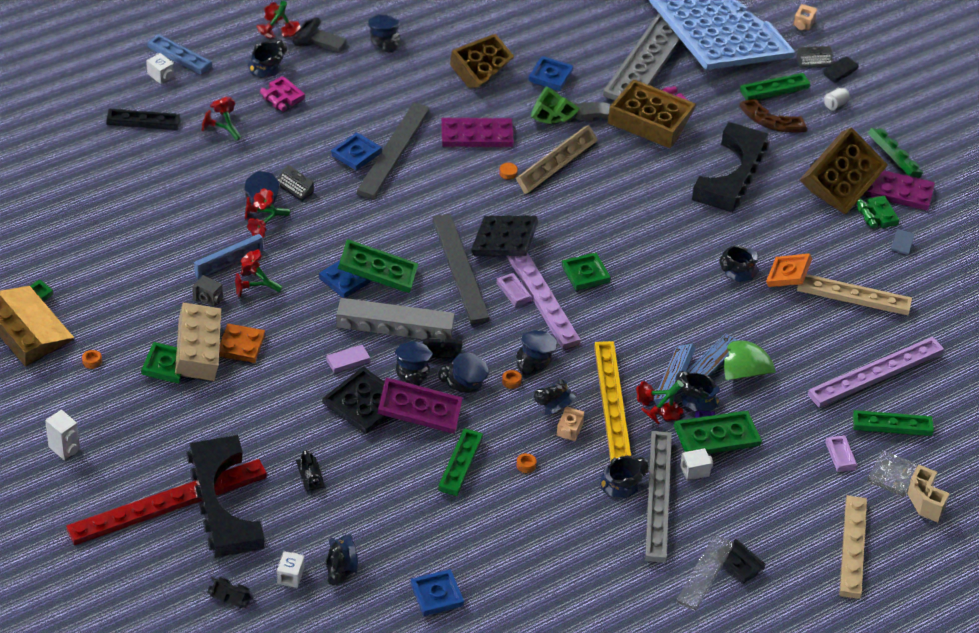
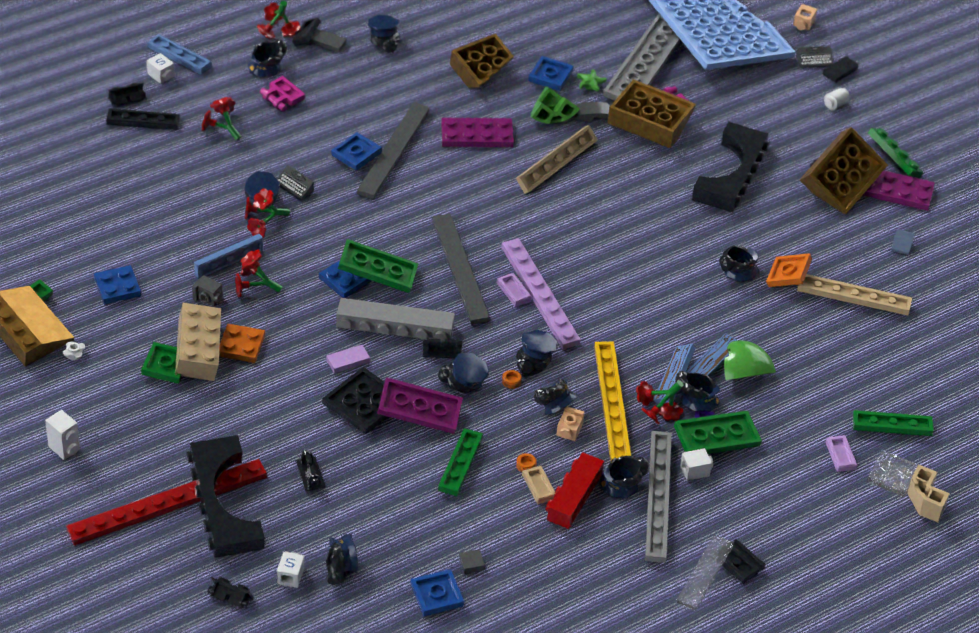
(73, 350): none -> white plate
(91, 359): orange tile -> none
(117, 284): none -> blue plate
(118, 94): none -> black hinge
(413, 362): dark blue piece -> none
(471, 561): none -> dark grey tile
(504, 235): black plate -> none
(508, 171): orange tile -> none
(538, 484): none -> tan tile
(575, 490): none -> red brick
(586, 271): green plate -> none
(590, 81): none -> bright green animal
(775, 86): green plate -> none
(781, 123): reddish brown tile -> none
(853, 547): tan plate -> none
(875, 372): lavender plate -> none
(881, 210): green plate -> none

